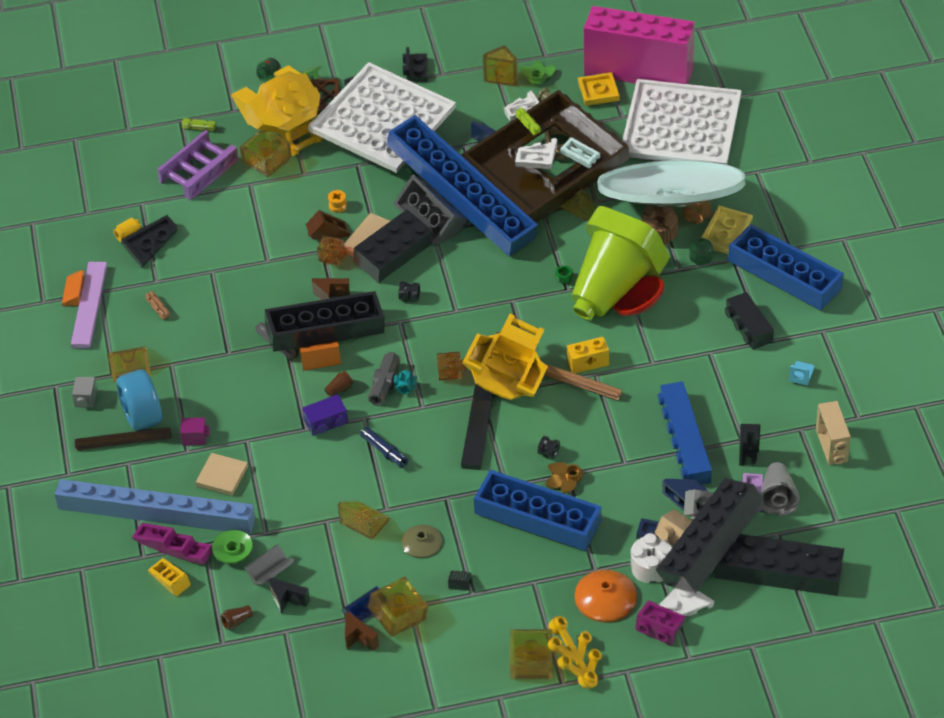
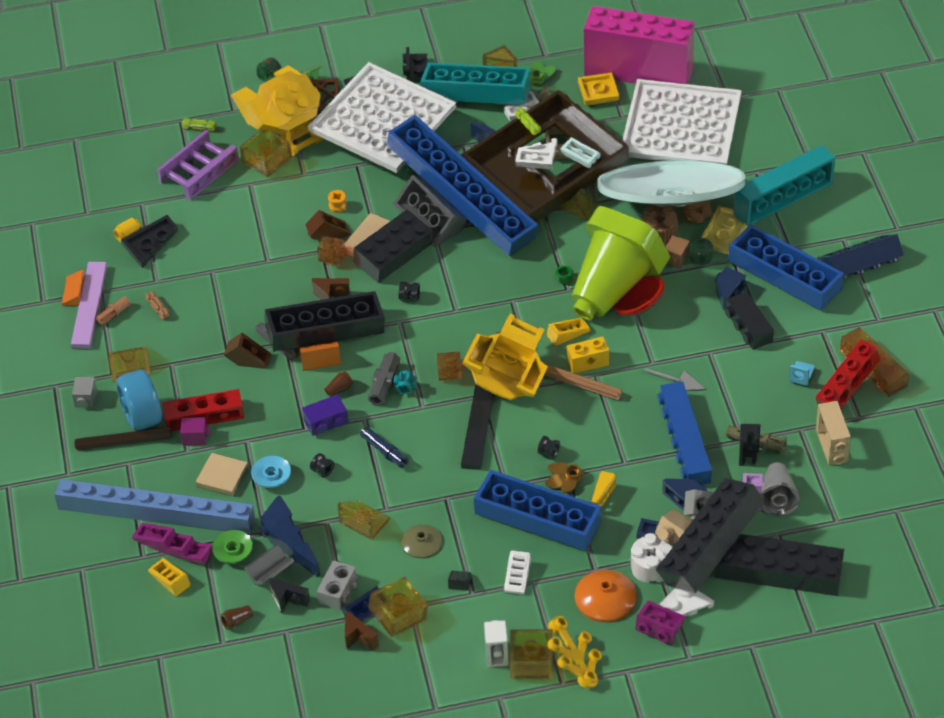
(113, 310): none -> nougat axle
(214, 407): none -> red brick
(246, 352): none -> reddish brown slope
(268, 466): none -> medium azure dish
(281, 531): none -> dark blue wedge
(322, 465): none -> black wheel
(337, 585): none -> light grey brick
(478, 83): none -> teal brick
(496, 643): none -> white brick
(517, 560): none -> white slope
(561, 332): none -> yellow slope
(604, 487): none -> yellow slope
(678, 250): none -> medium nougat brick
(689, 382): none -> light grey piece
(729, 284): none -> dark blue slope
(767, 441): none -> olive pin
(784, 185): none -> teal brick
(849, 374): none -> red brick
(864, 255): none -> dark blue slope
(887, 373): none -> clear orange brick

